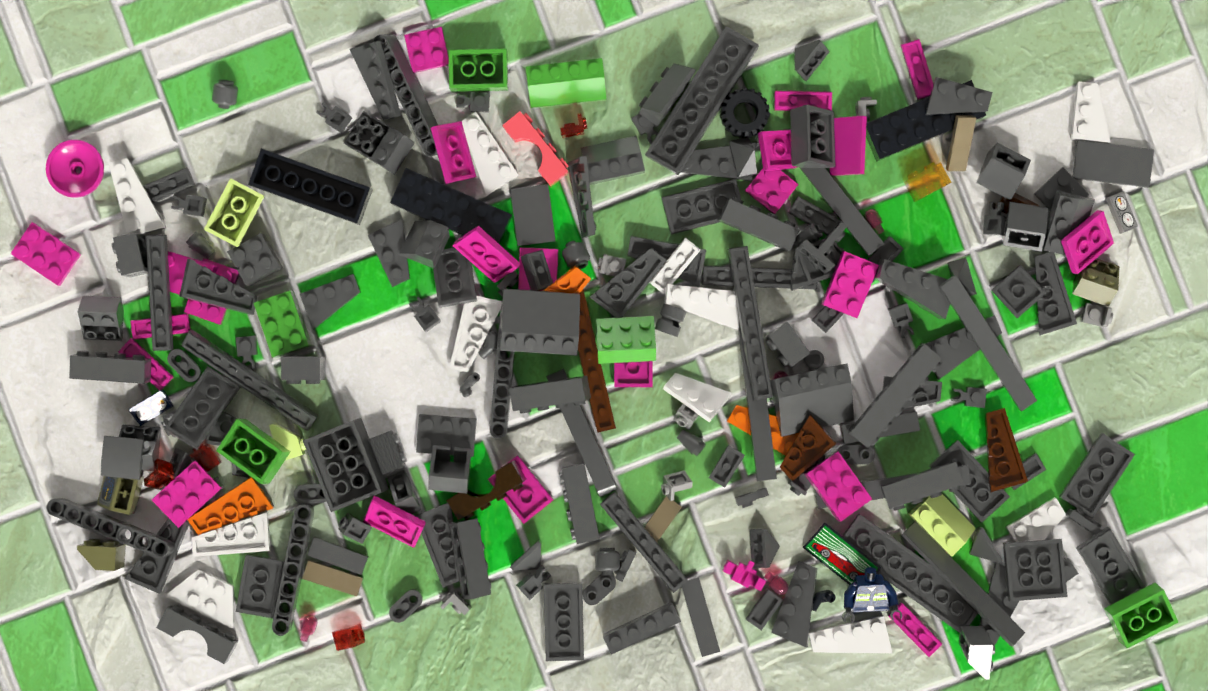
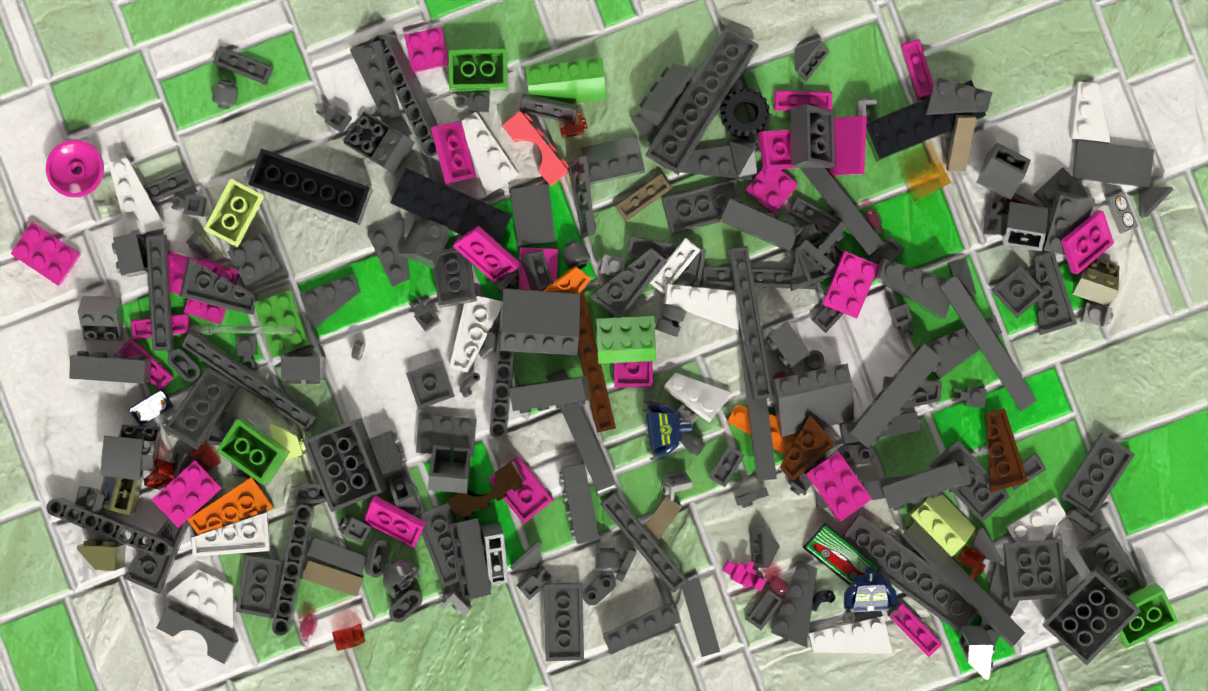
(90, 498): none -> dark grey bracket
(209, 329): none -> clear bar
(243, 65): none -> dark grey tile
(358, 350): none -> dark grey tile
(376, 558): none -> dark grey plate
(400, 576): none -> dark grey cylinder
(430, 384): none -> dark grey plate
(495, 553): none -> dark grey slope
(548, 108): none -> dark grey tile
(643, 197): none -> dark tan tile
(664, 428): none -> dark blue torso
(973, 560): none -> clear red bracket
(1091, 615): none -> dark grey slope
(1150, 198): none -> dark grey slope

